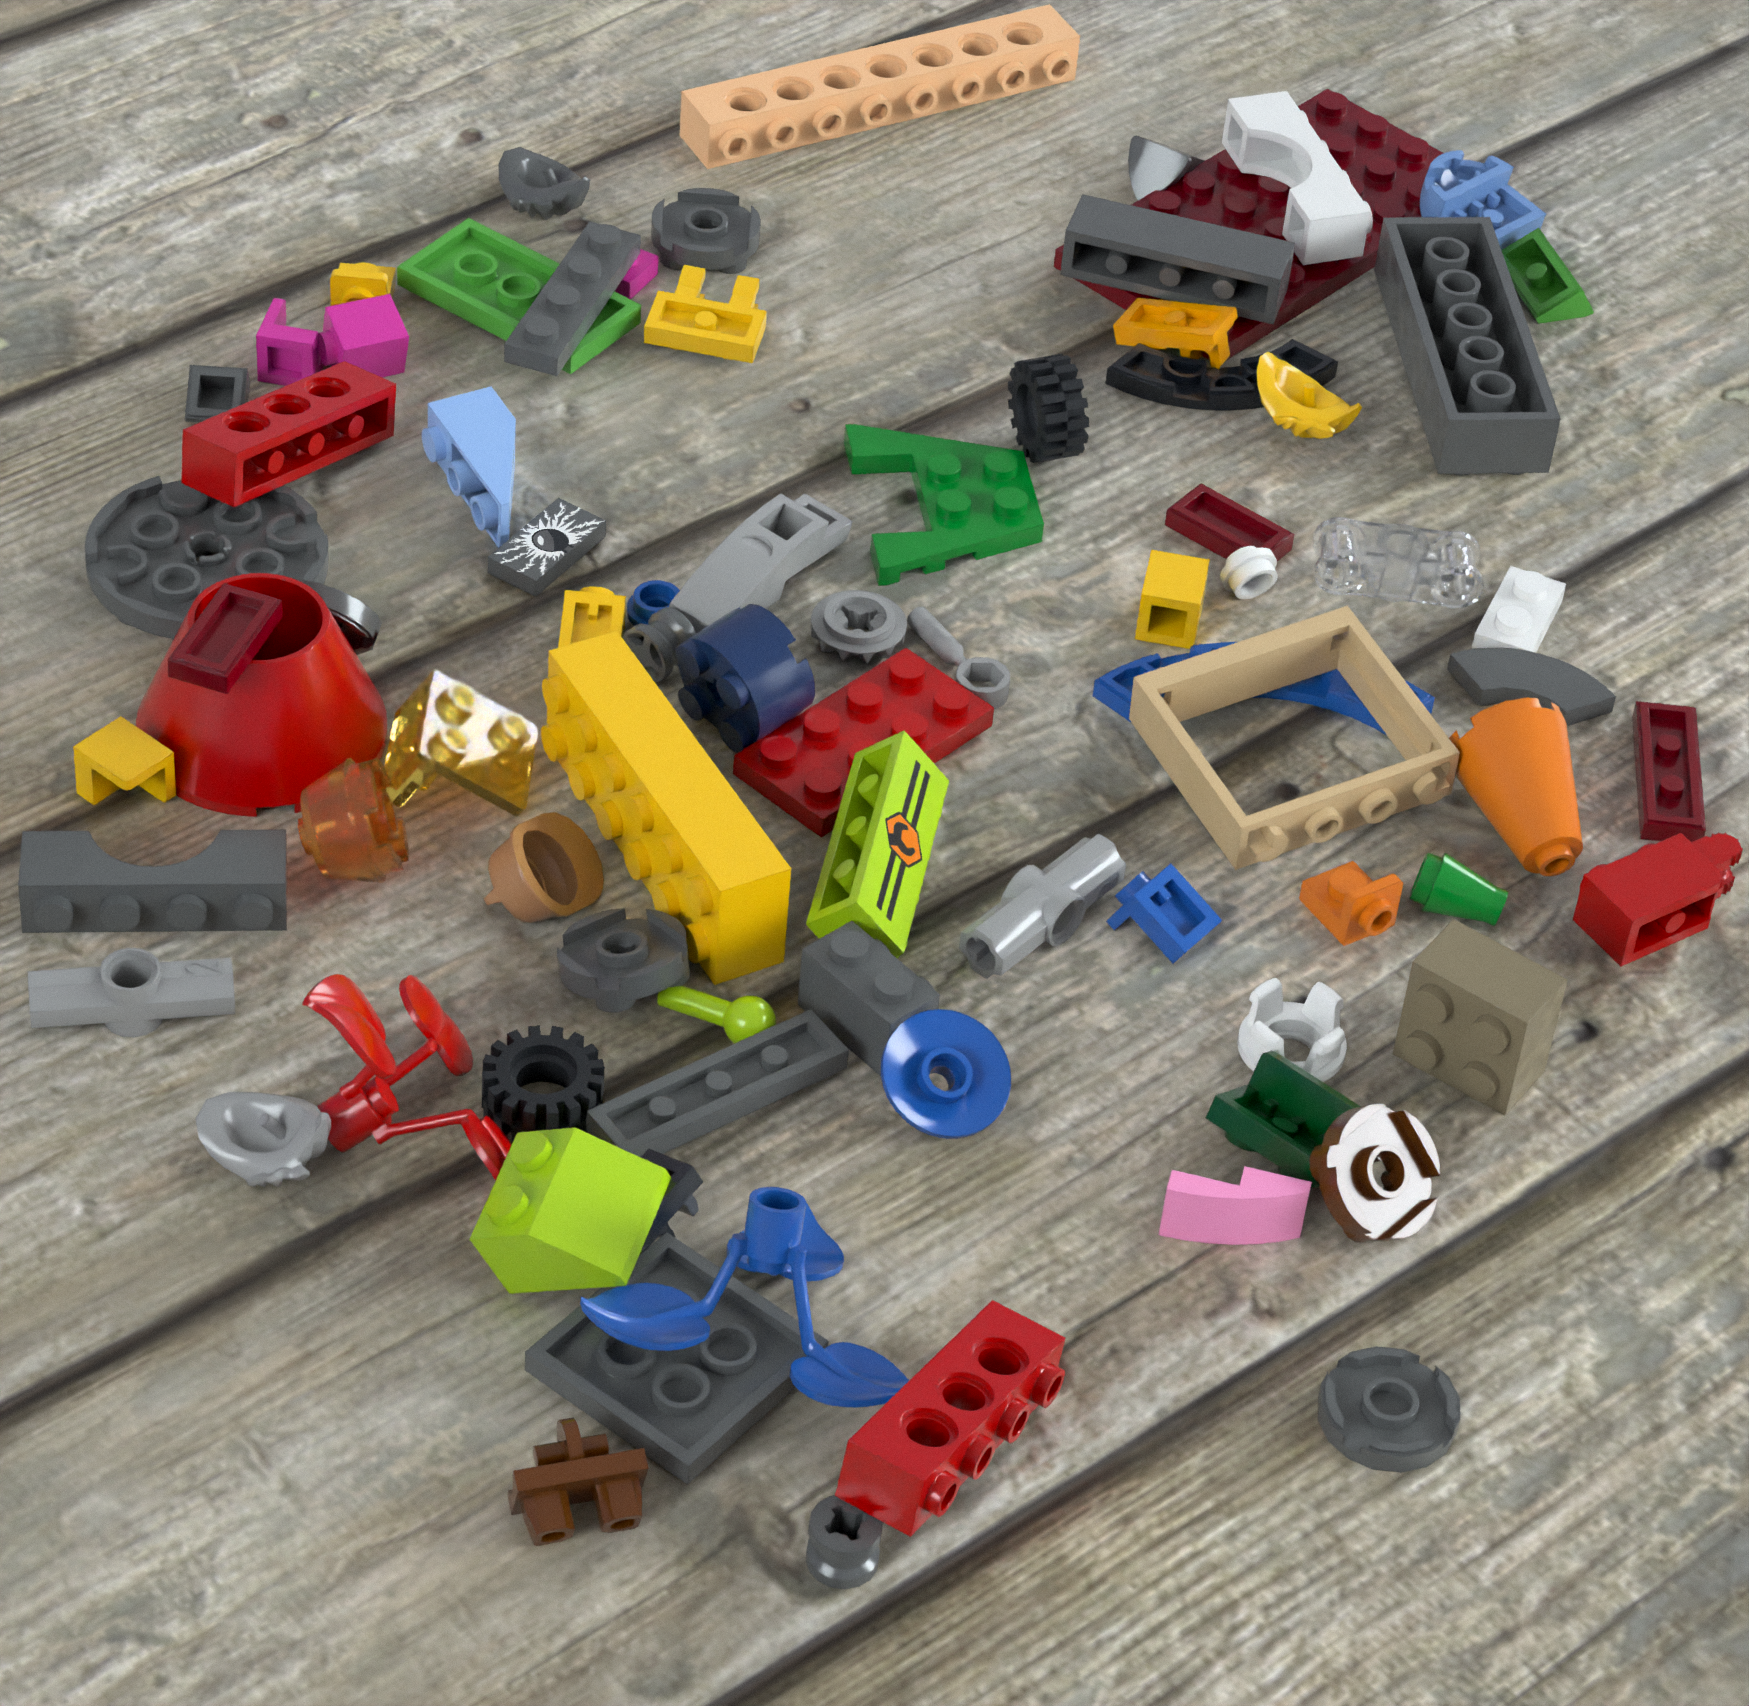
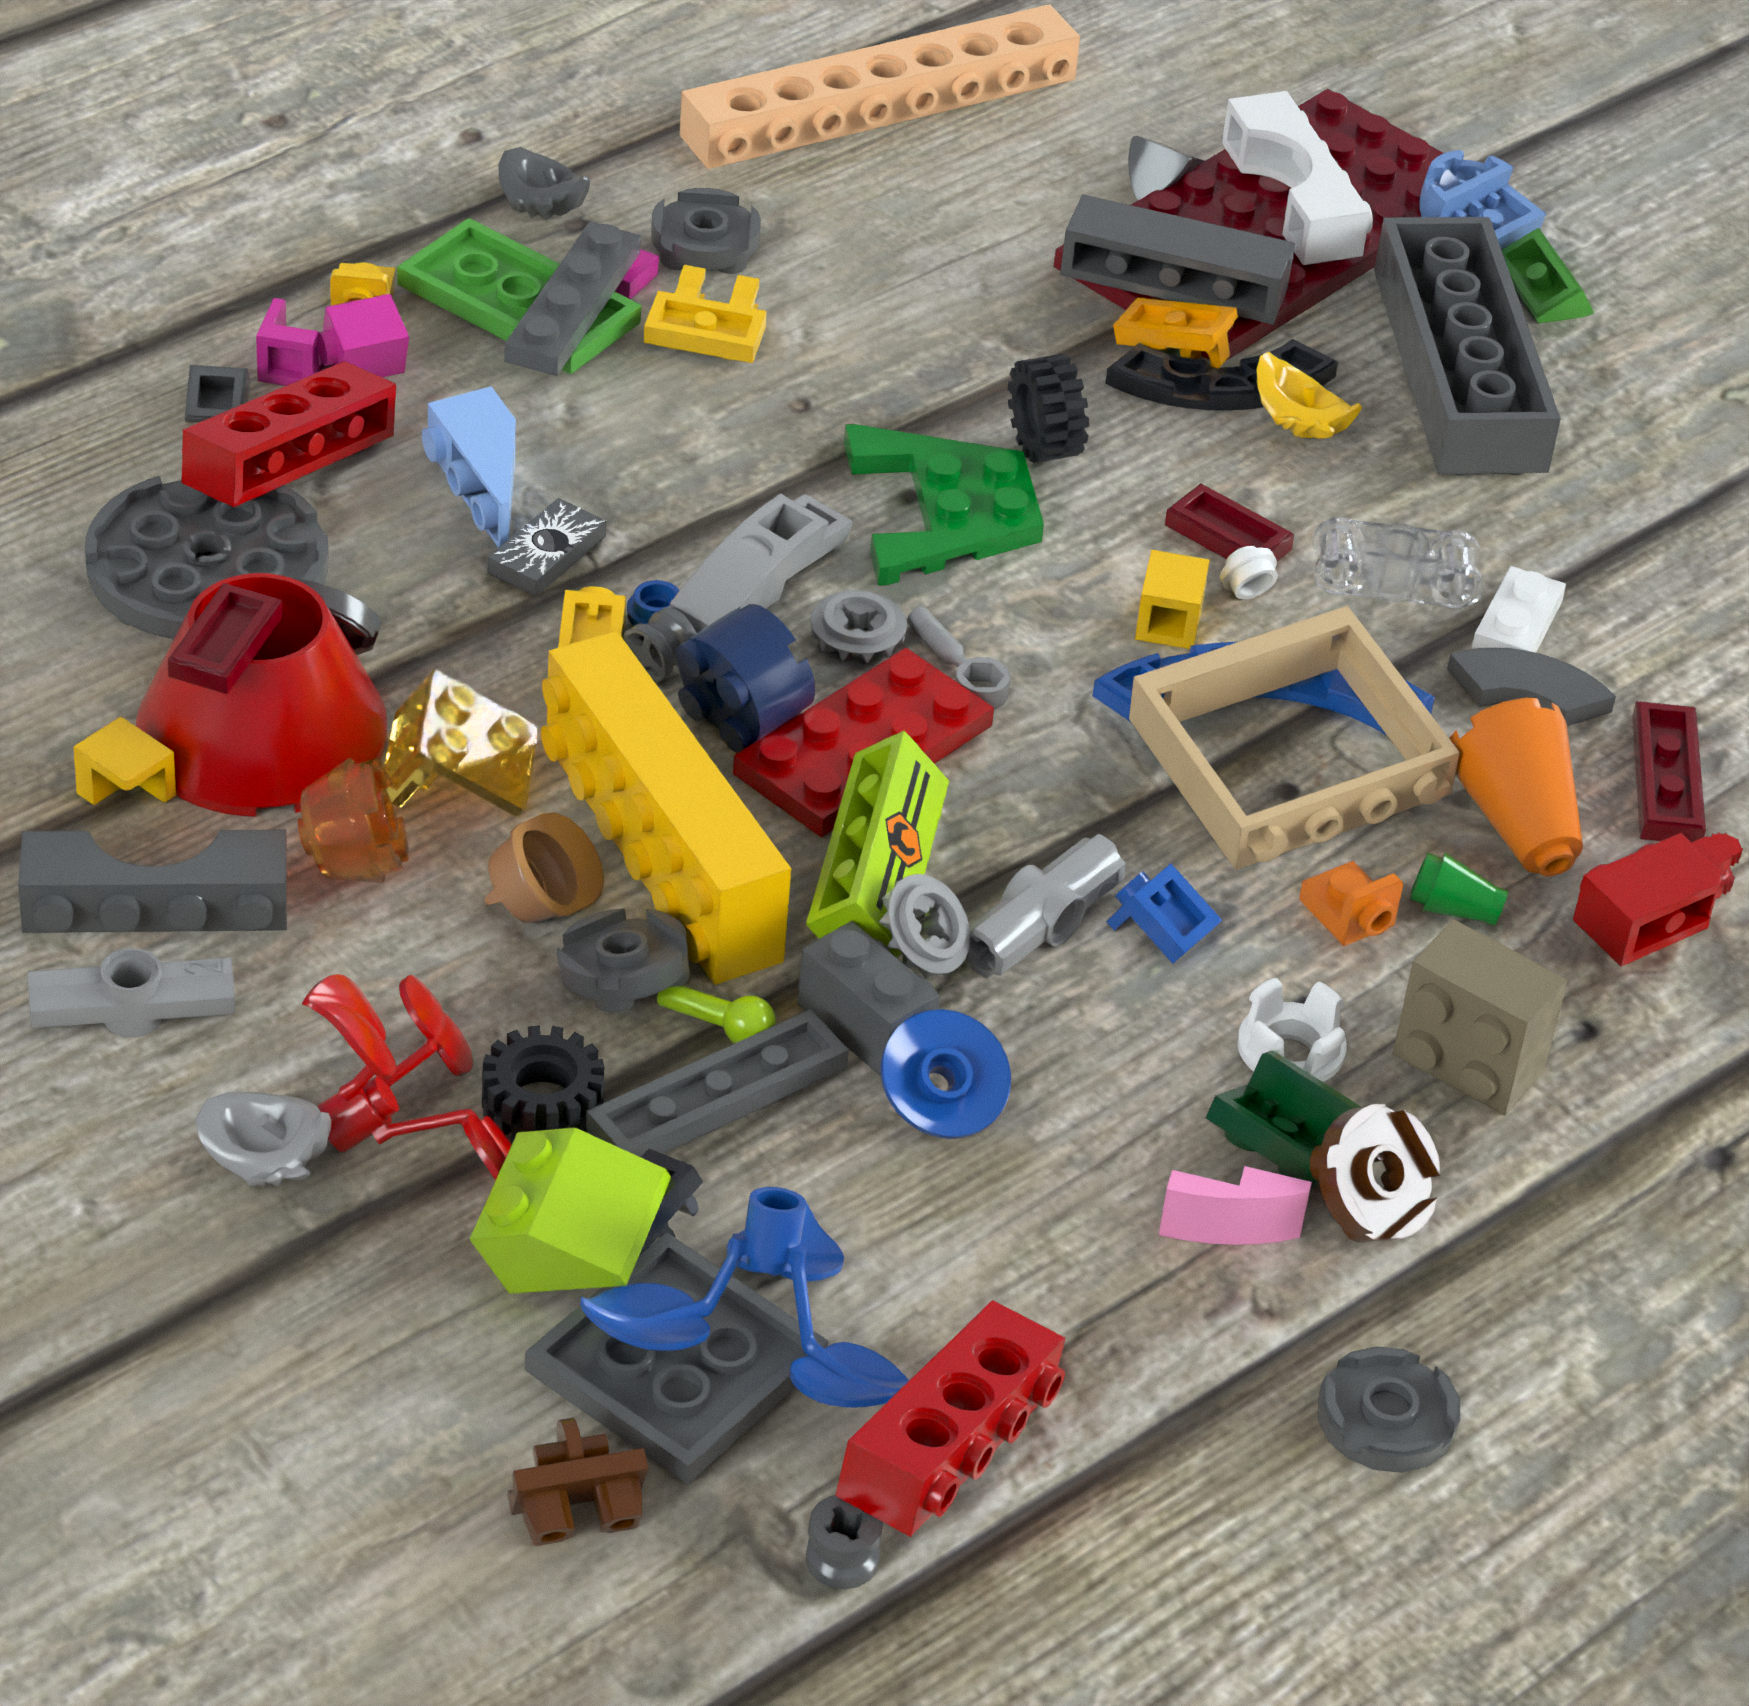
(943, 919): none -> light grey gear

